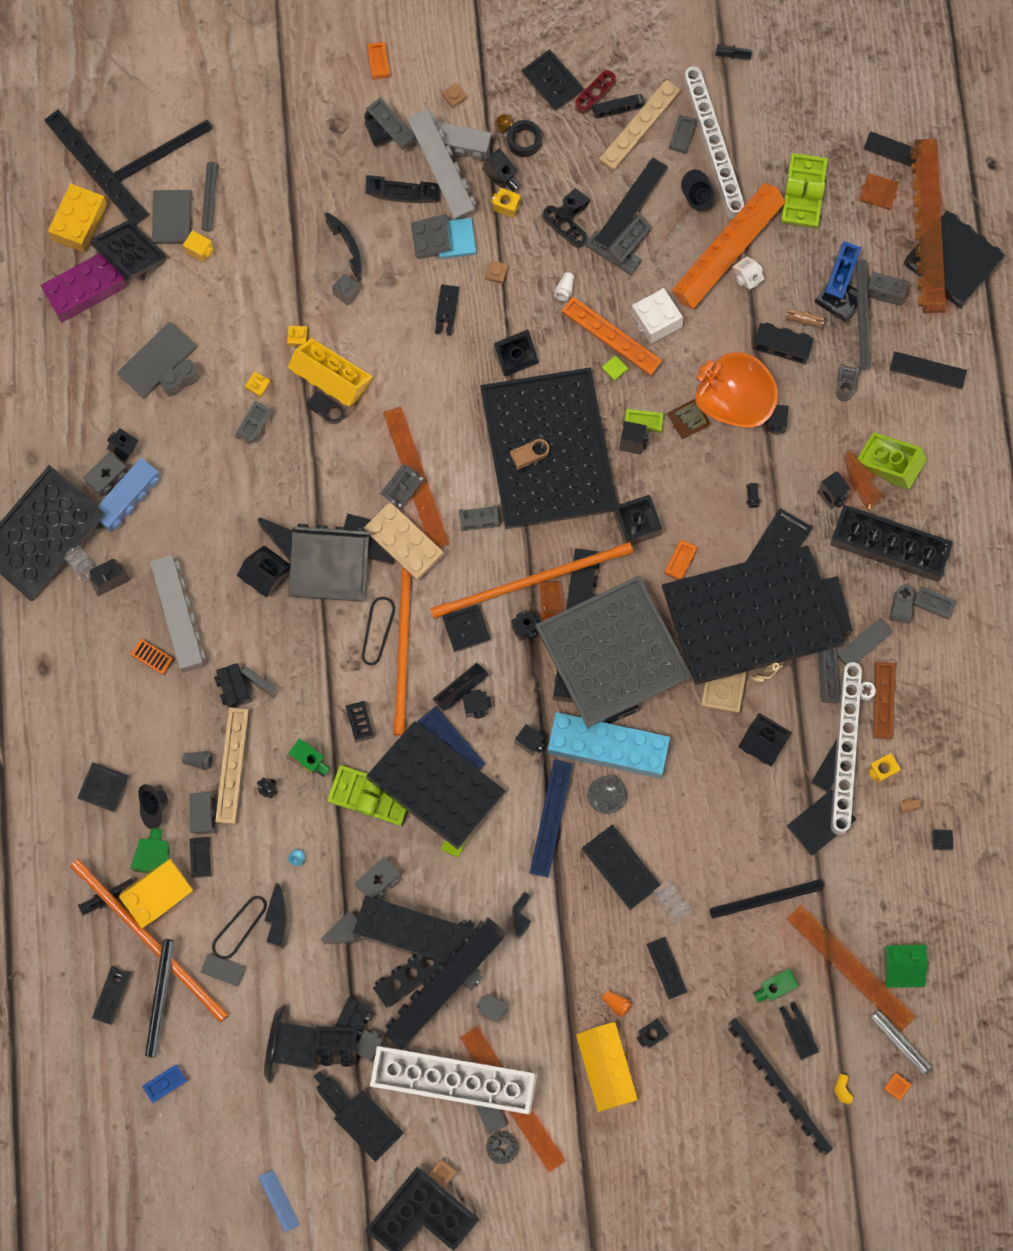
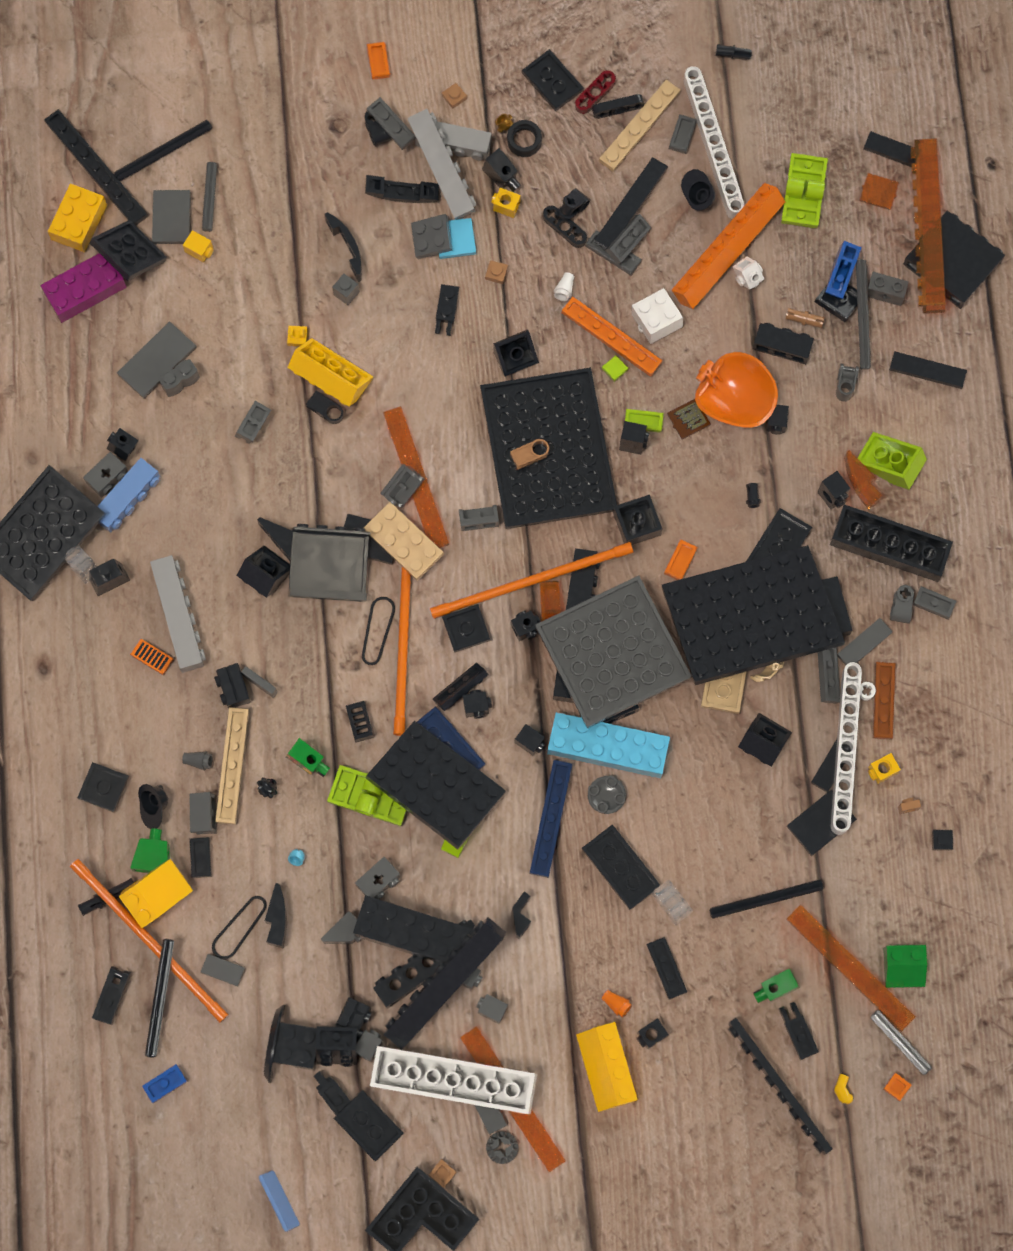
(257, 384): yellow tile -> none

